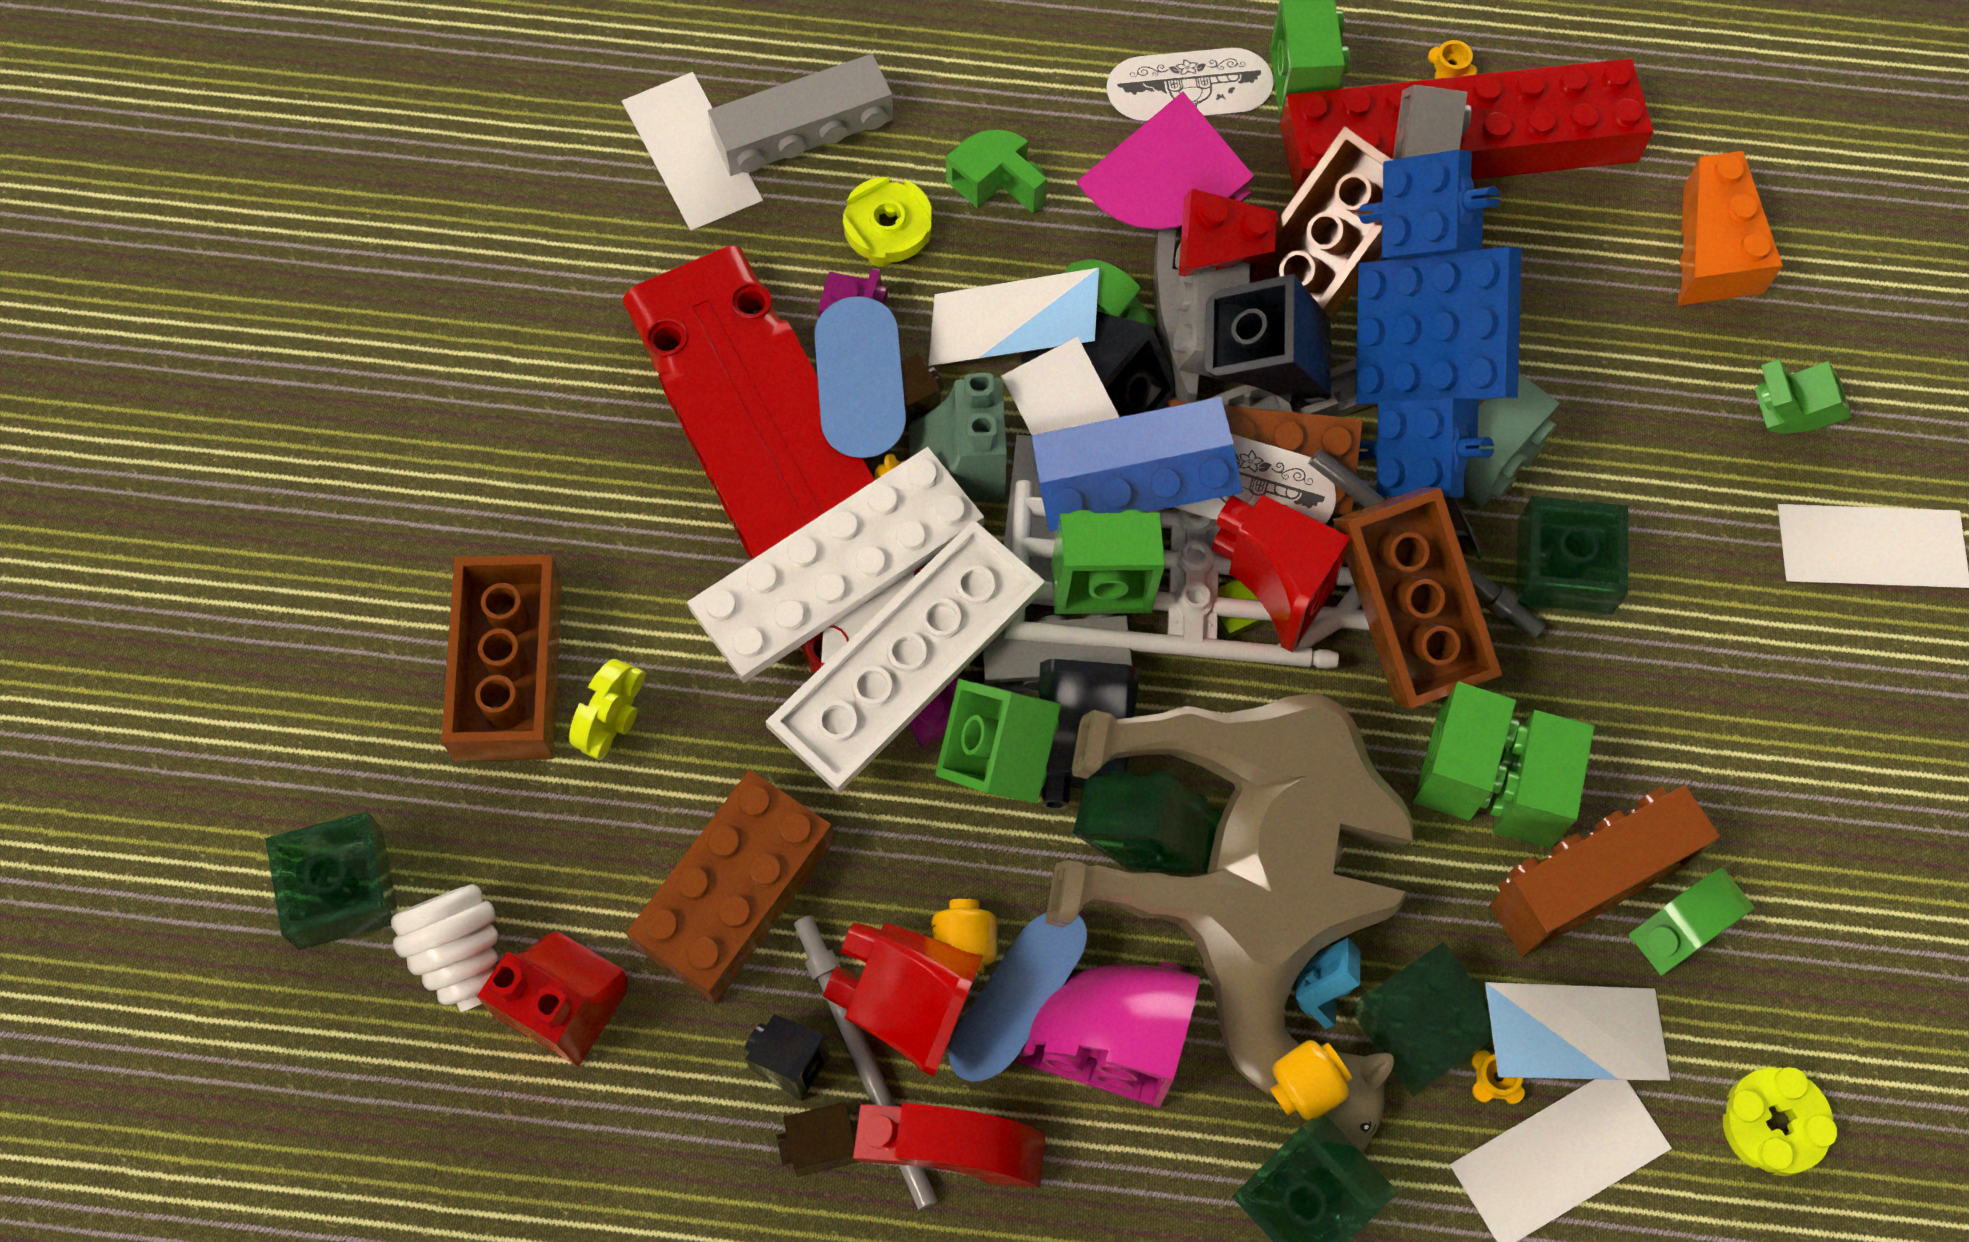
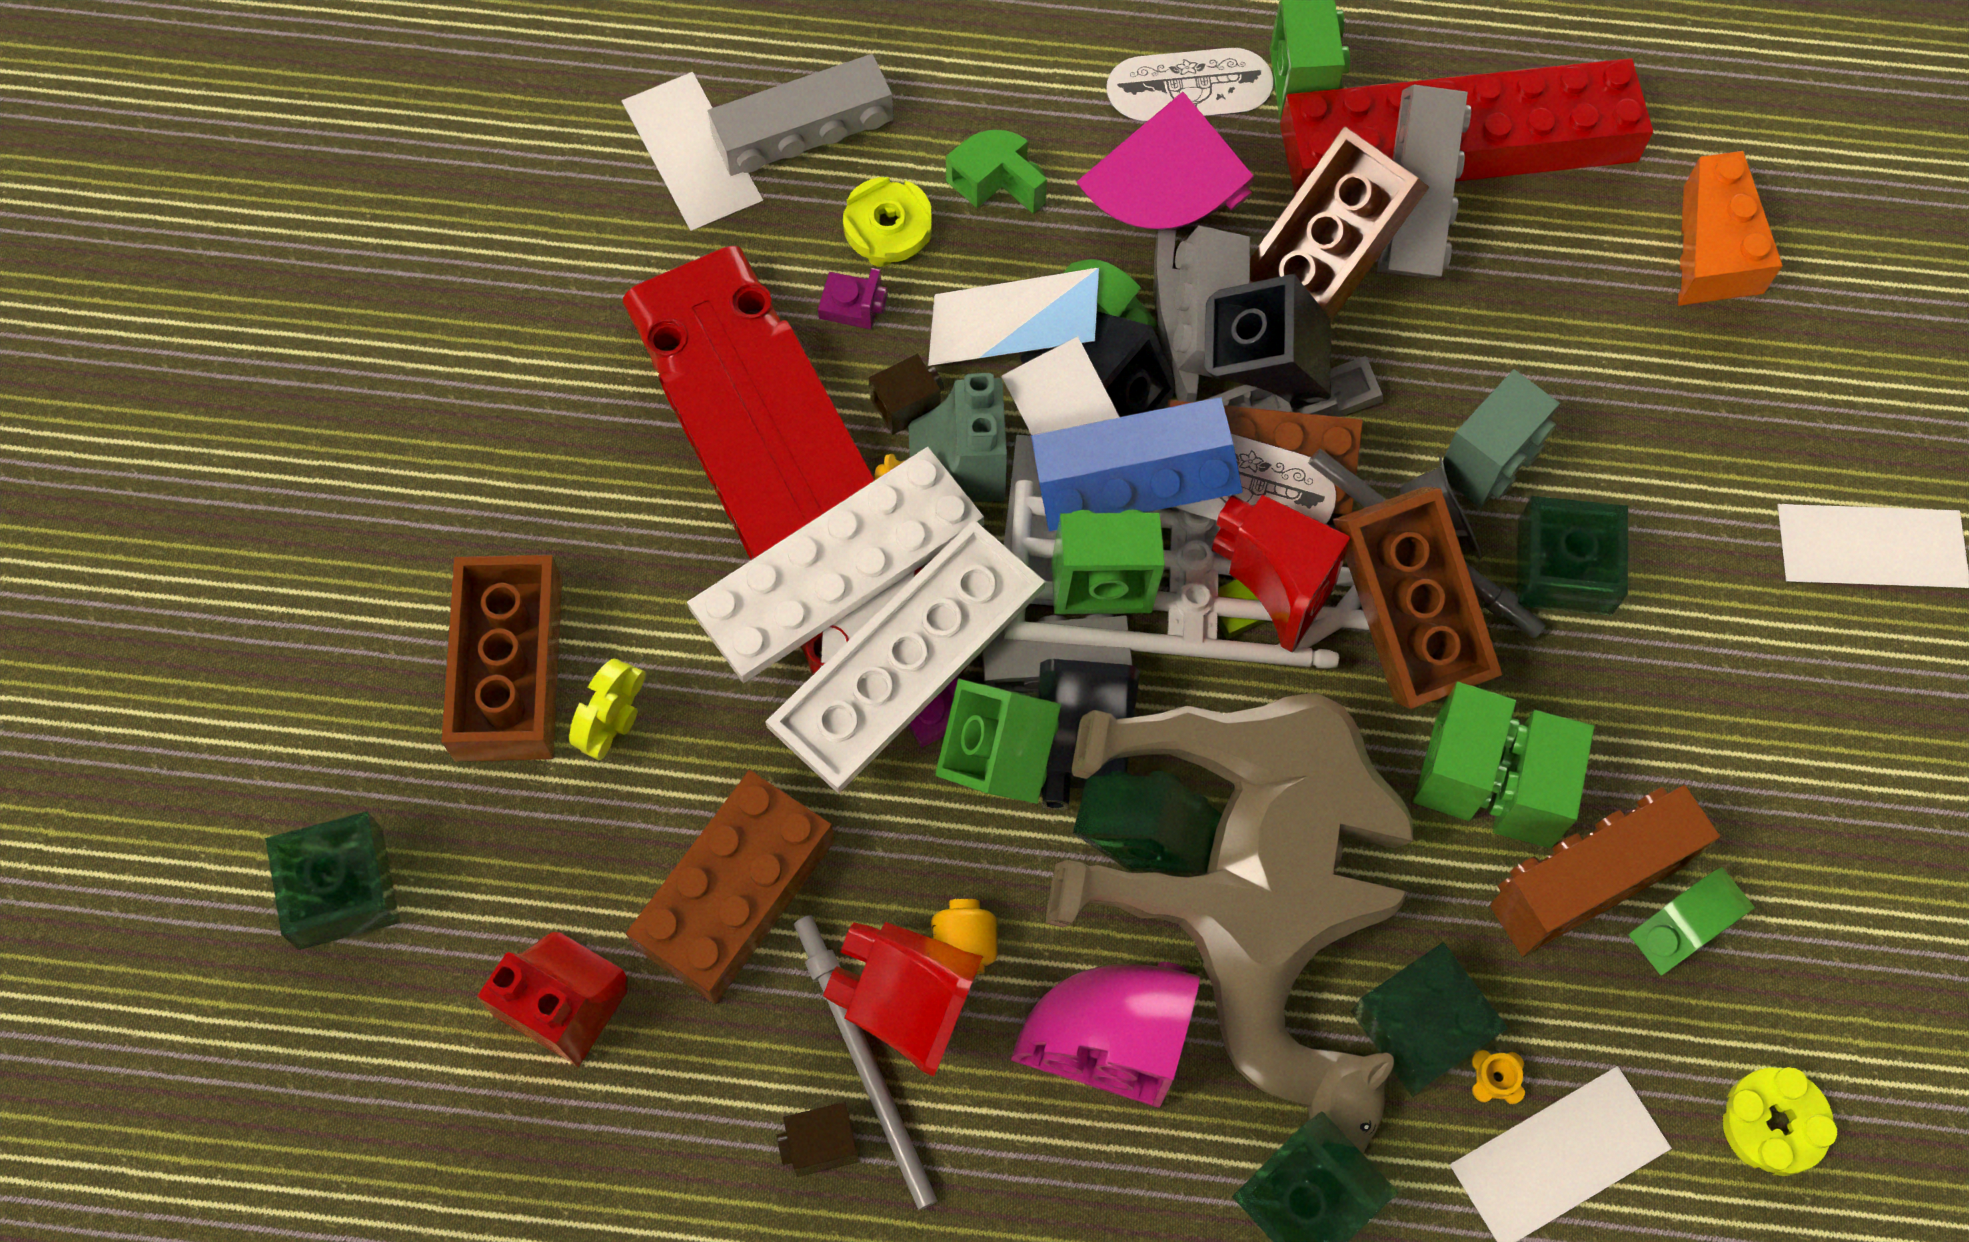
(449, 944): white piece -> none
(787, 1054): black slope -> none
(859, 377): medium blue sticker -> none
(951, 1140): red arch -> none
(1010, 1000): medium blue sticker -> none
(1223, 232): red wing -> none
(1310, 1080): yellow head -> none
(1328, 977): dark azure bracket -> none
(1434, 324): blue piece -> none
(1455, 53): yellow plate -> none
(1576, 1032): sticker -> none
(1801, 399): bright green brick -> none

